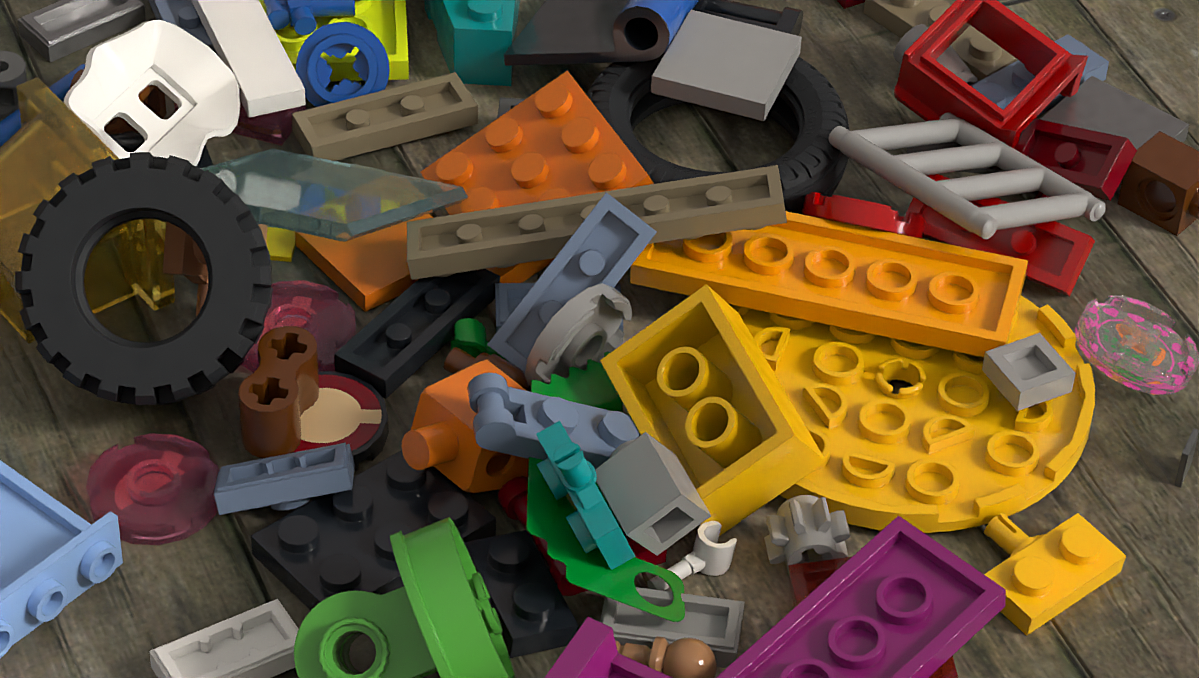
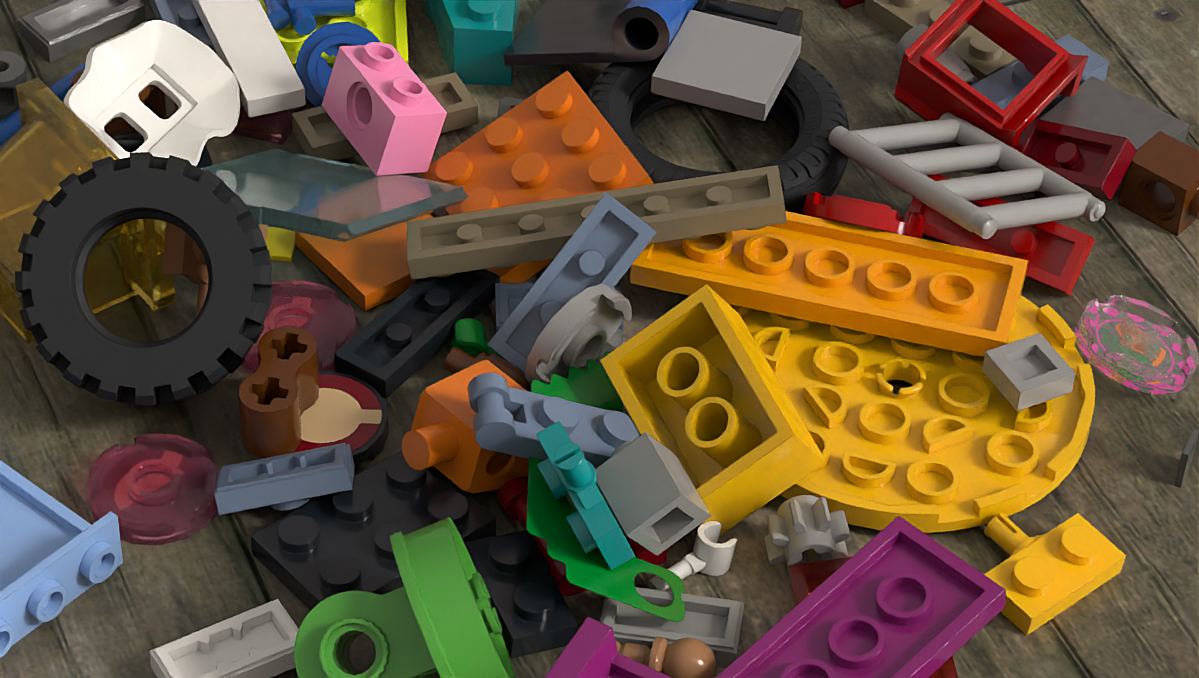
(383, 109): none -> bright pink brick

